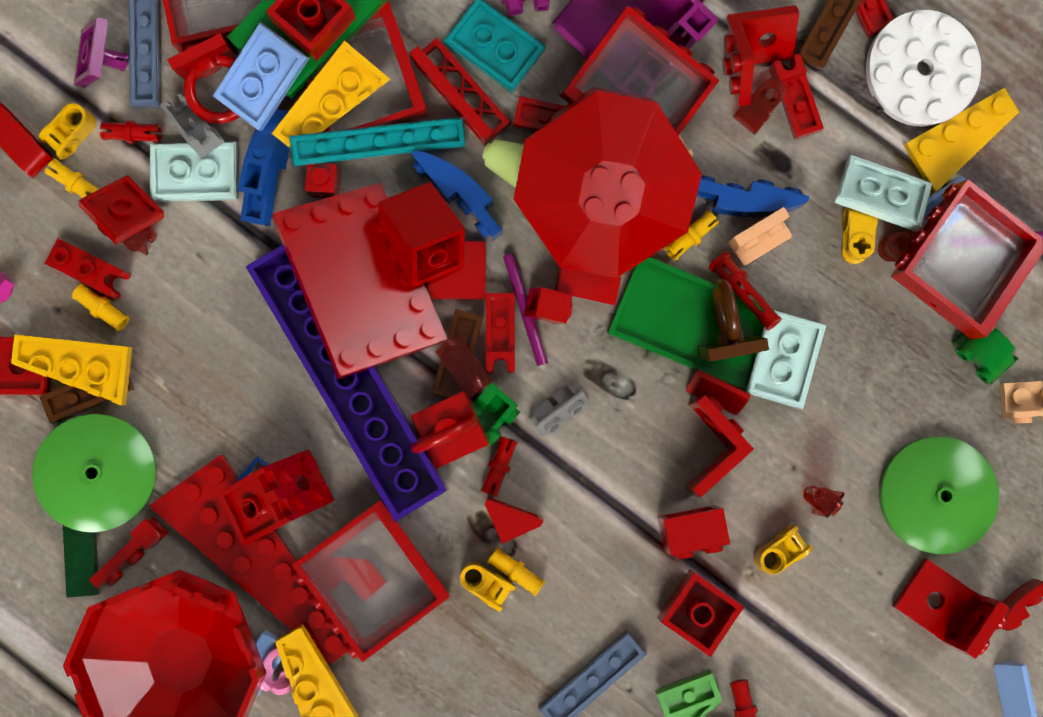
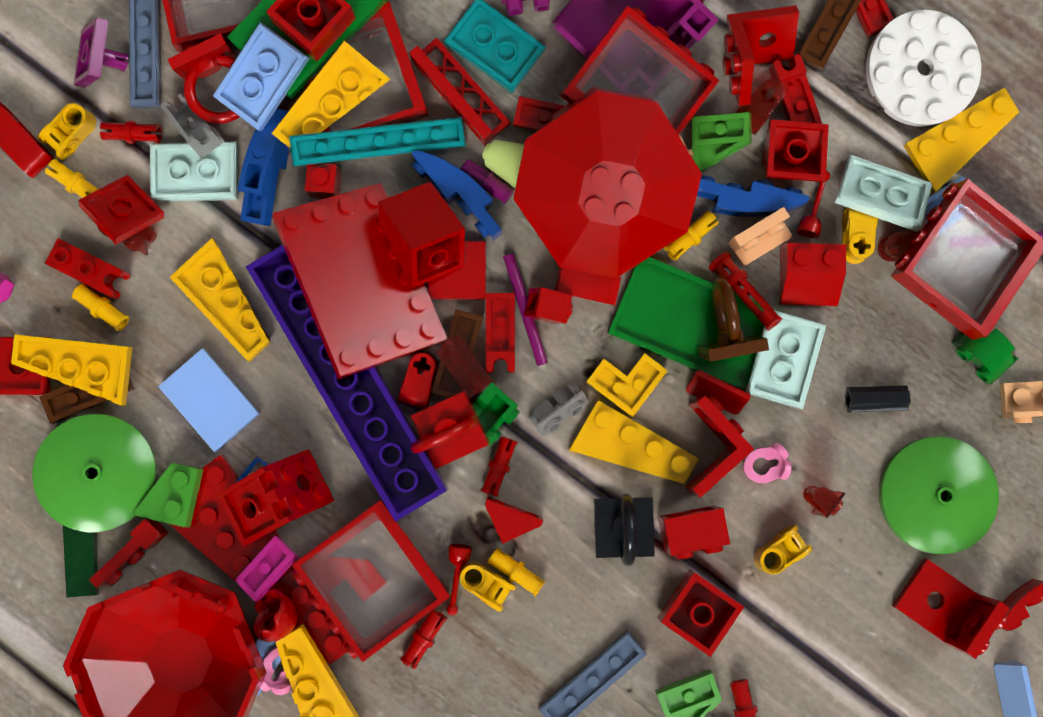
(173, 496): none -> bright green wing
(209, 400): none -> light blue tile
(218, 295): none -> yellow wing
(266, 568): none -> dark pink plate
(275, 617): none -> red hair
(417, 387): none -> red piece
(423, 638): none -> red pin
(459, 556): none -> red hinge
(488, 181): none -> magenta axle
(624, 442): none -> yellow wing
(624, 528): none -> black tile
(631, 390): none -> yellow plate
(719, 137): none -> bright green wing
(780, 471): none -> bright pink piece
(796, 150): none -> red slope
(810, 225): none -> red hinge
(812, 274): none -> red slope
(877, 398): none -> black axle

